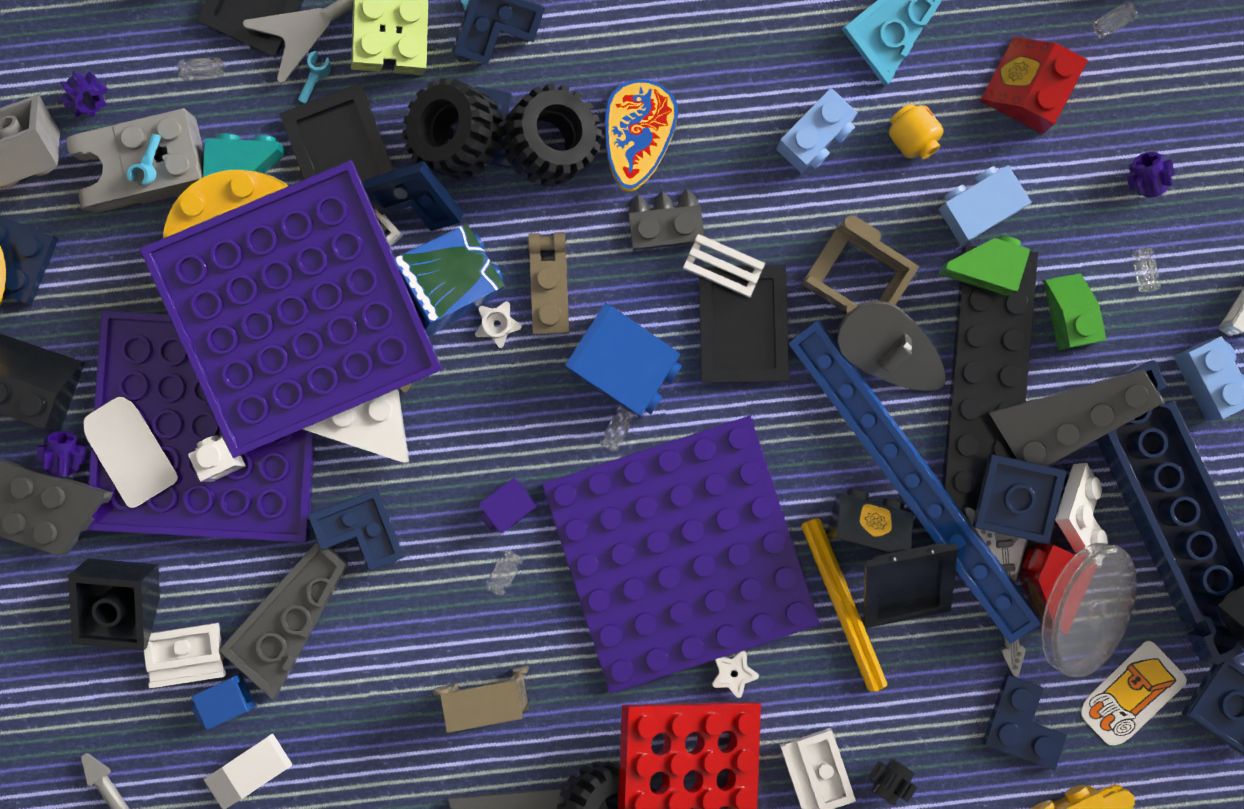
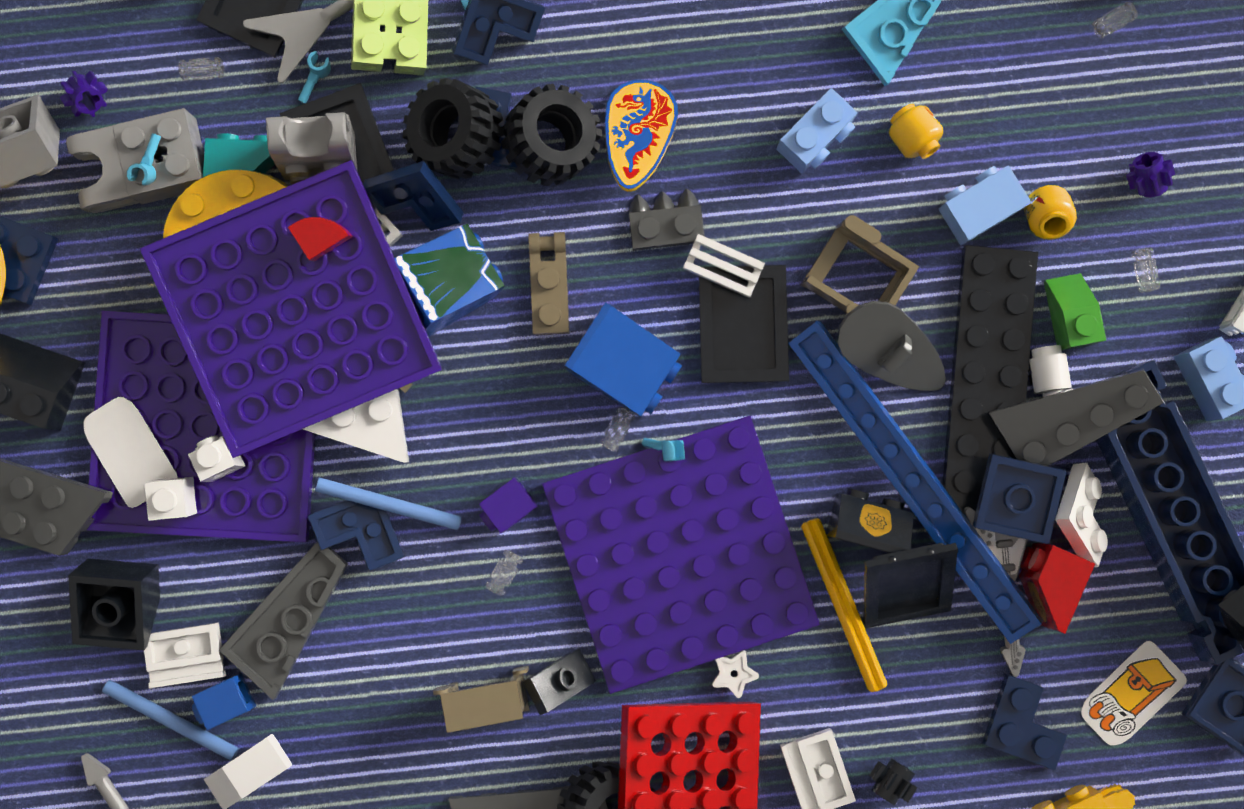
(61, 454): dark purple gear -> none
(170, 498): none -> white brick
(170, 720): none -> medium blue bar
(310, 144): none -> light grey brick
(318, 236): none -> red brick
(387, 503): none -> medium blue bar
(500, 314): white plate -> none
(559, 681): none -> black plate
(670, 449): none -> medium azure hand
(991, 266): bright green slope -> none
(1034, 82): red slope -> none
(1049, 370): none -> white brick
(1050, 212): none -> yellow head
(1089, 609): clear brick -> none

